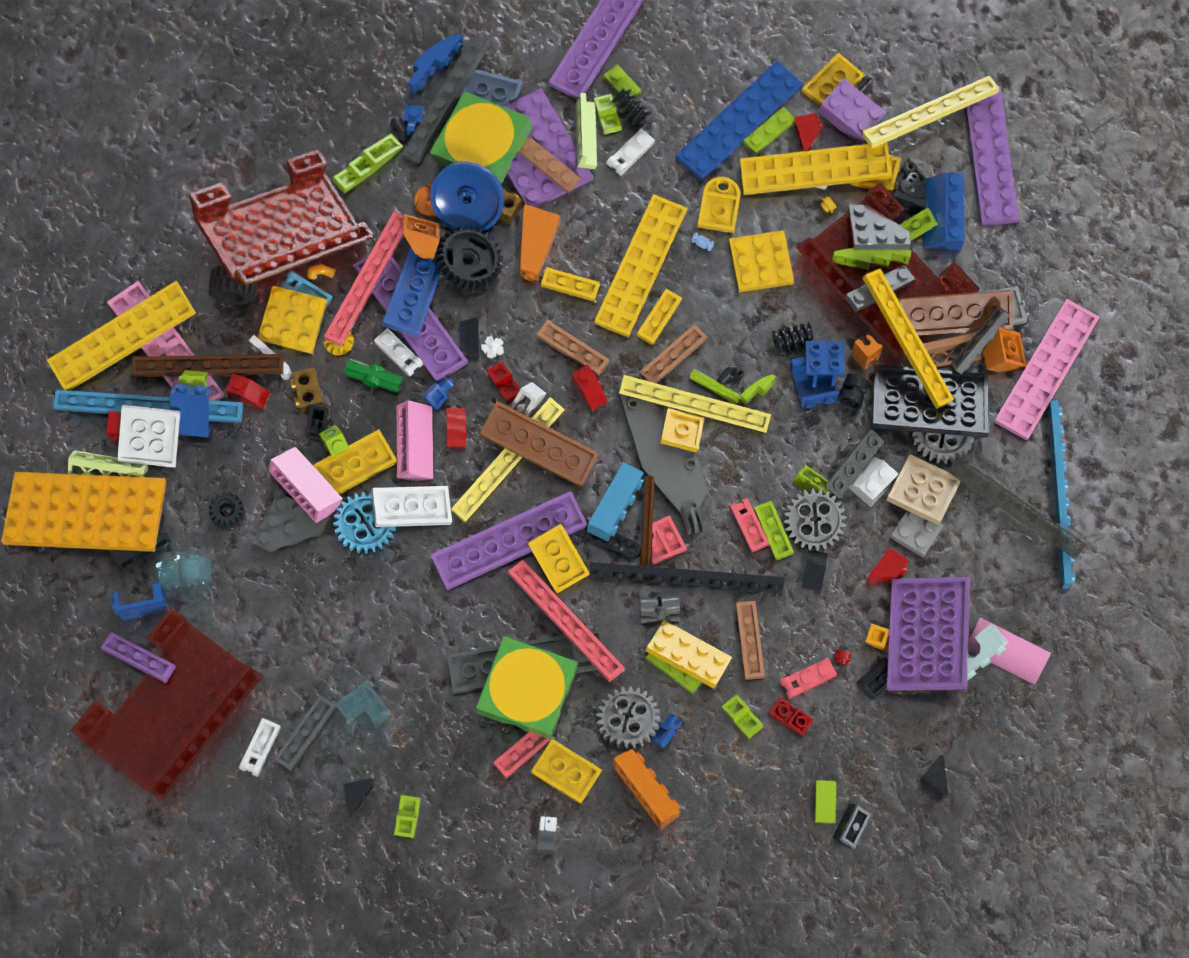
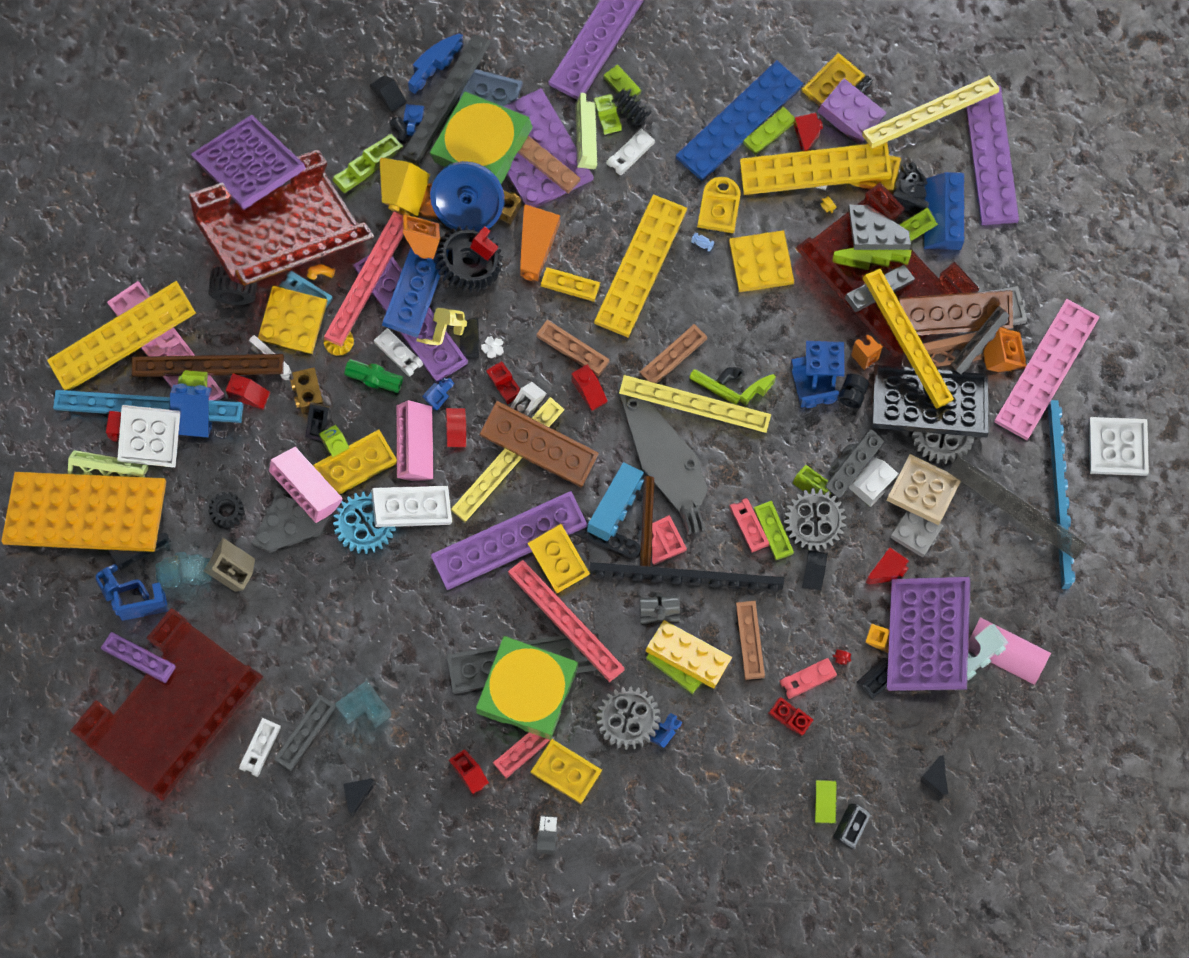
(111, 584): none -> blue piece
(230, 566): none -> dark tan slope
(248, 161): none -> medium lavender plate
(388, 92): none -> black slope
(402, 185): none -> yellow slope
(407, 816): lime slope -> none
(443, 318): none -> light yellow piece
(469, 771): none -> red slope
(483, 245): none -> red panel
(646, 788): orange slope -> none
(659, 317): yellow plate -> none
(682, 430): yellow plate -> none
(742, 716): lime slope -> none
(792, 337): black piece -> none
(1118, 446): none -> white plate

